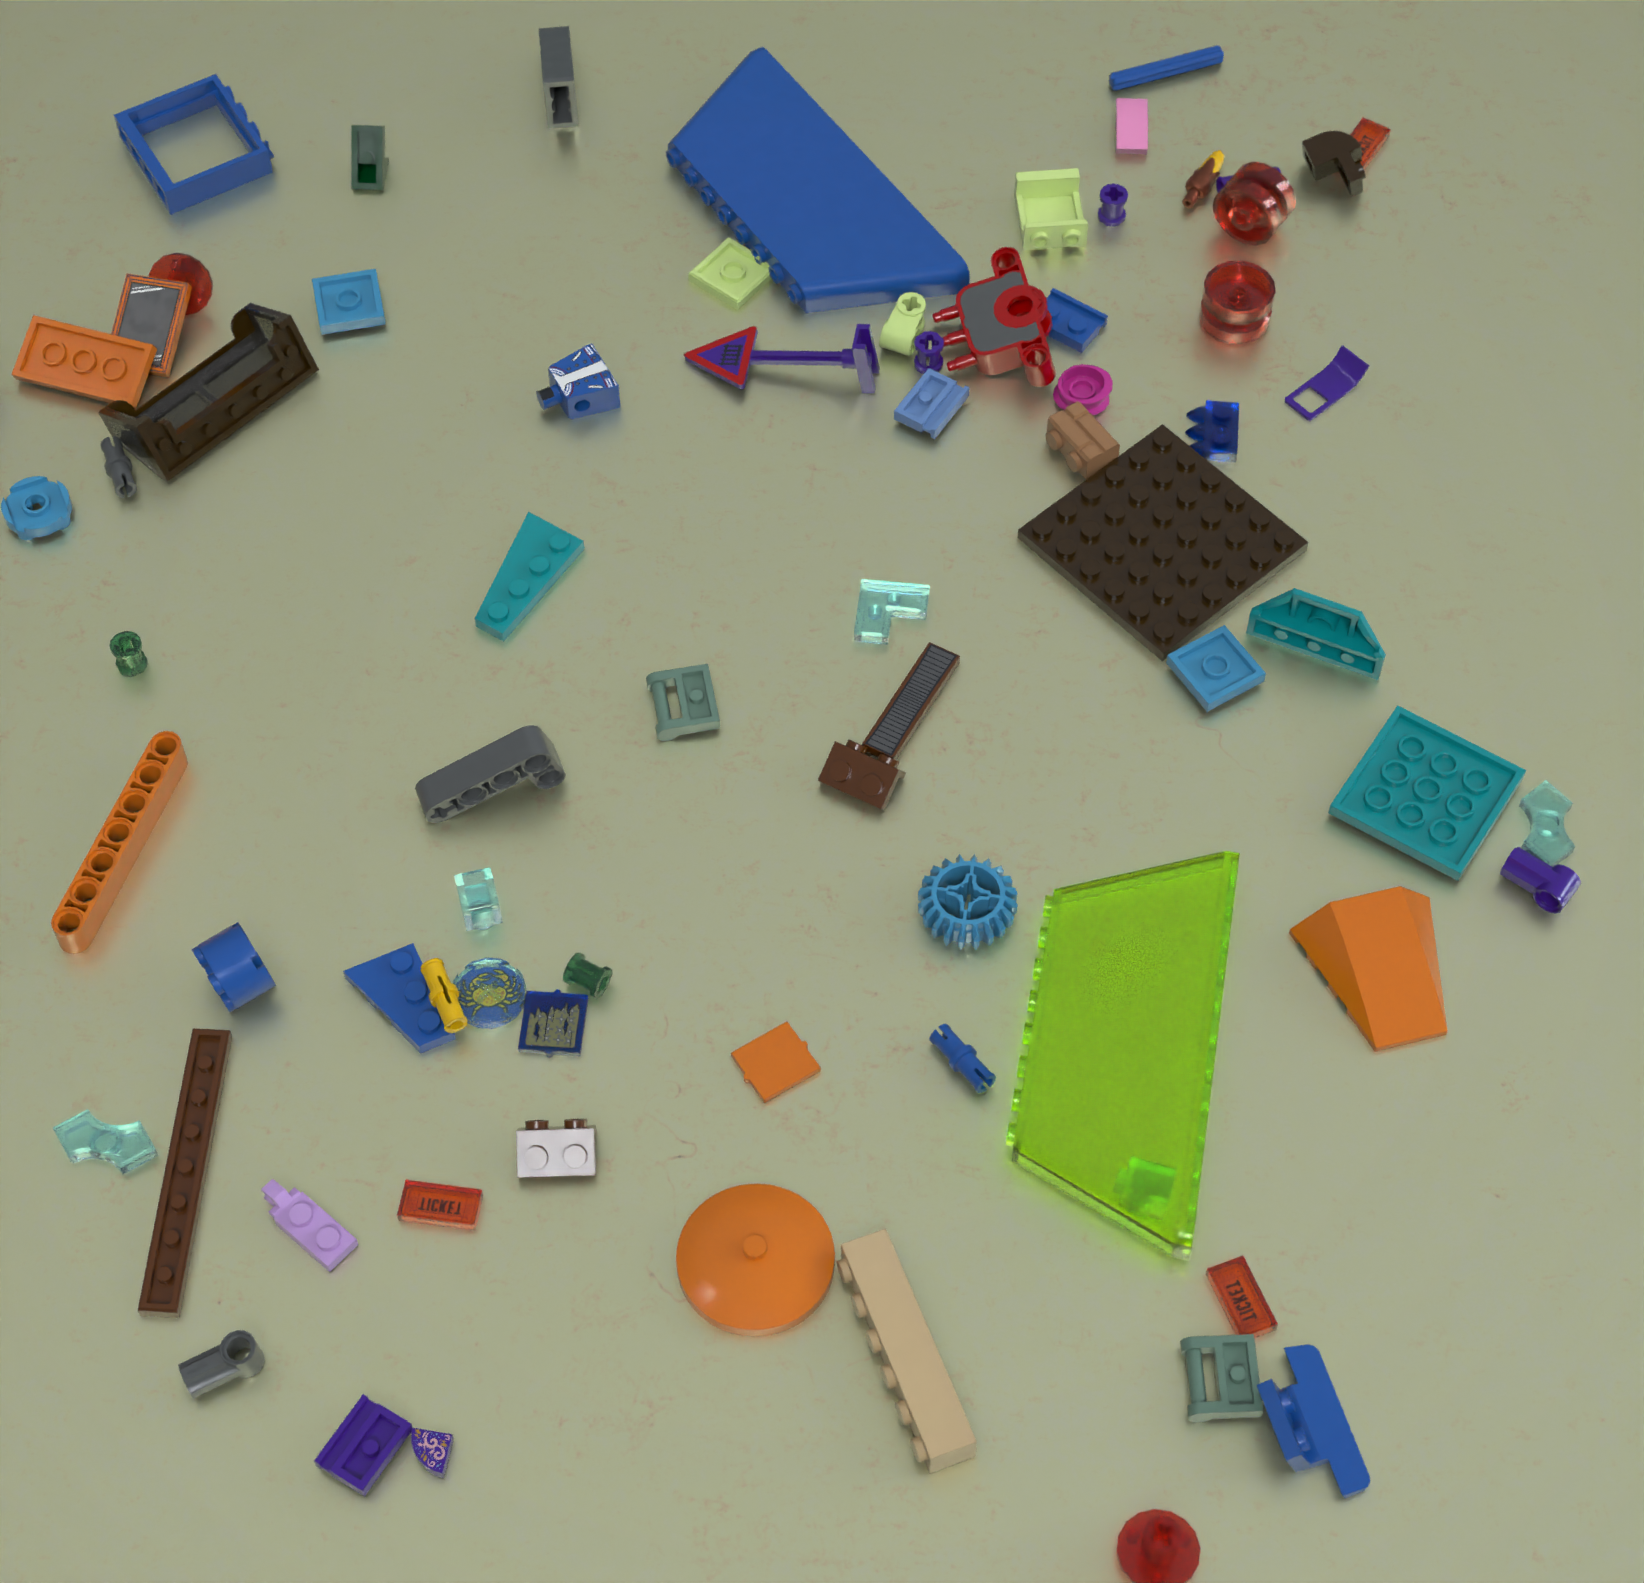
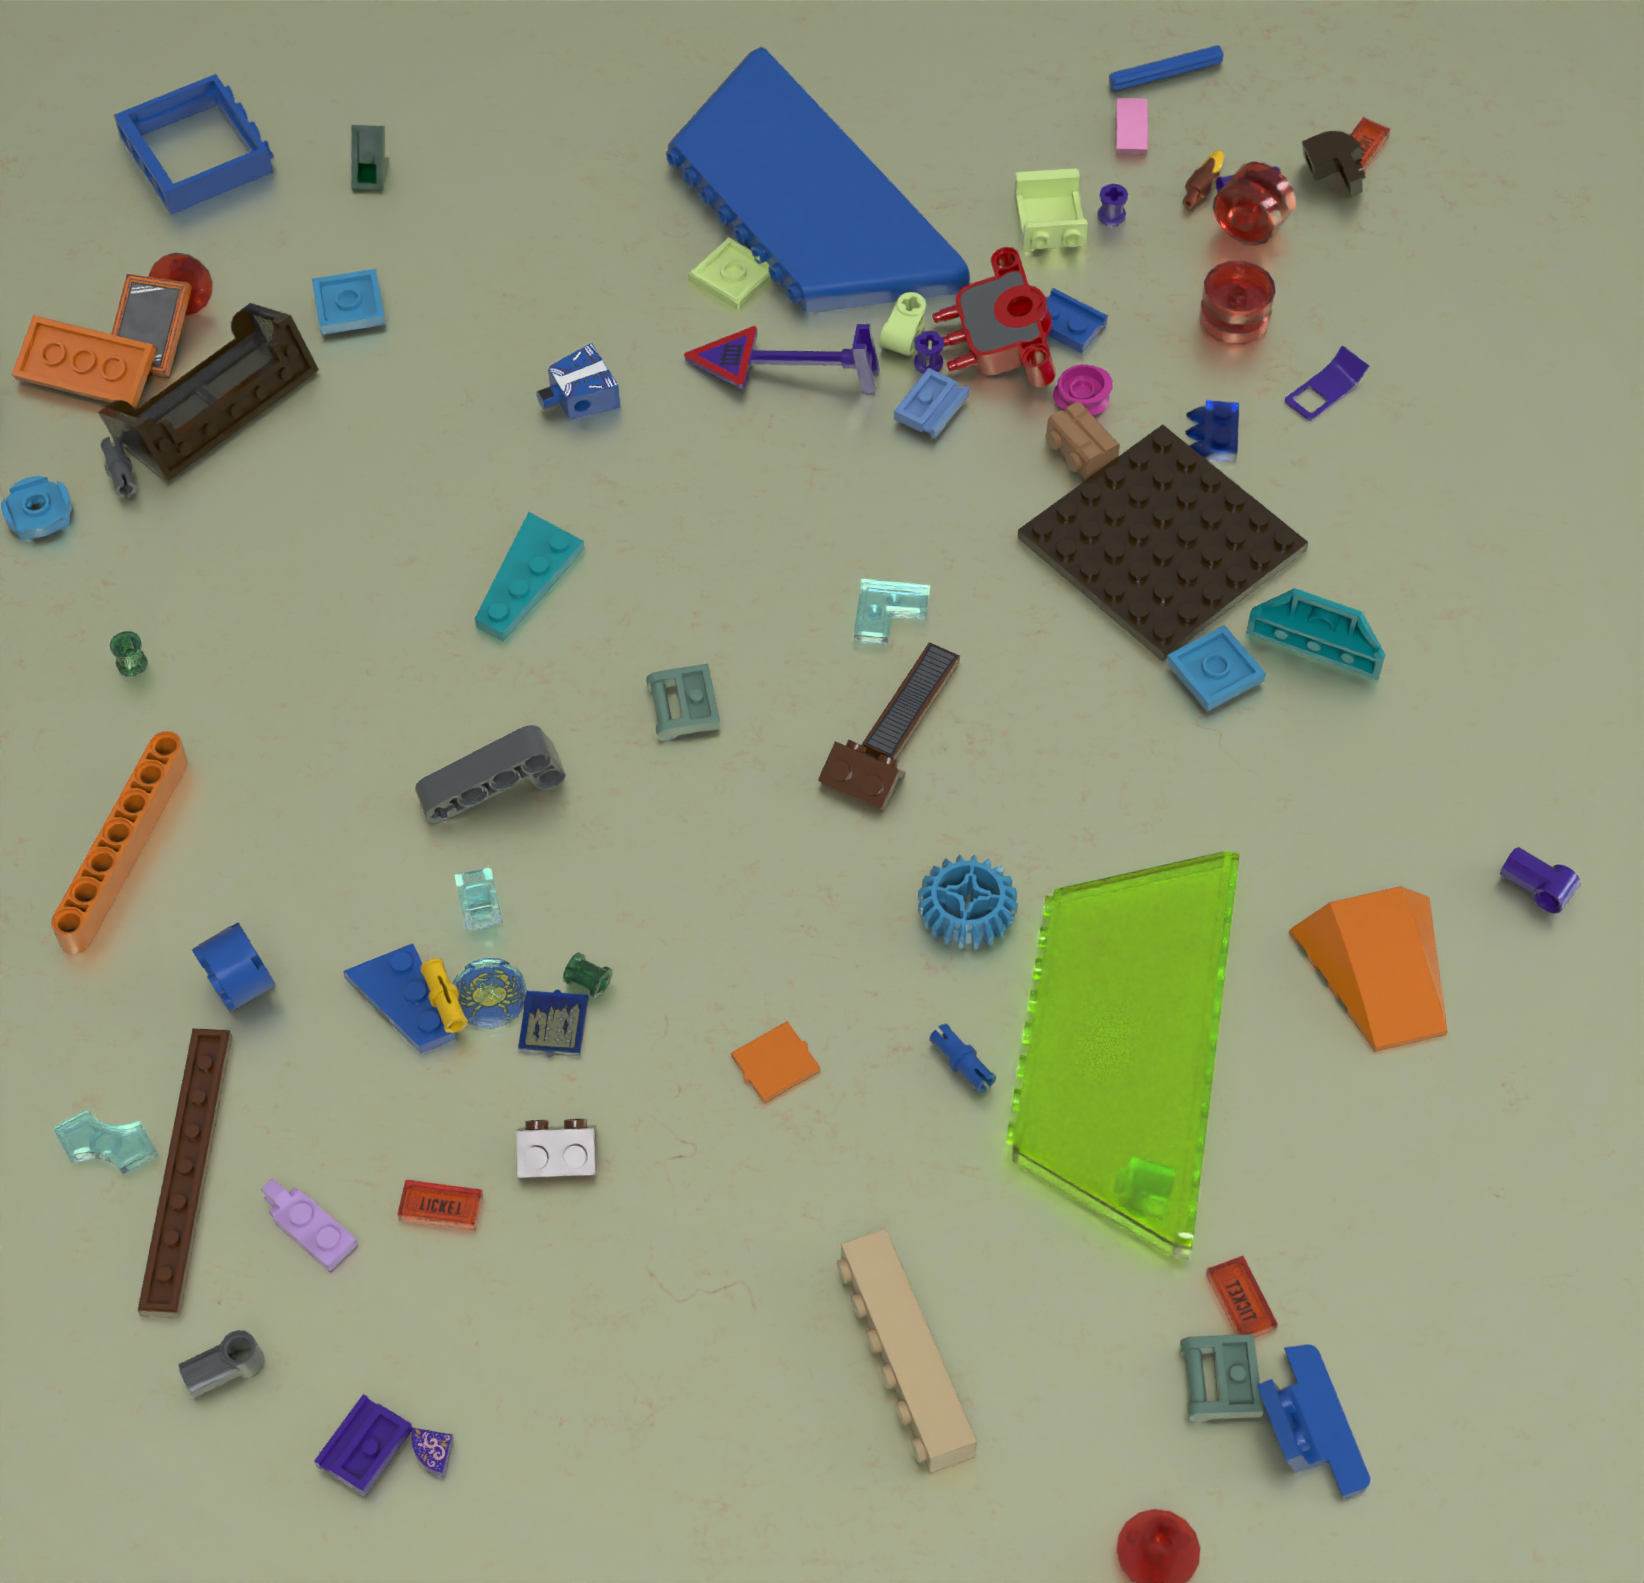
(558, 77): dark grey slope -> none
(755, 1259): orange dish -> none
(1427, 792): teal plate -> none
(1546, 812): clear light blue tile -> none

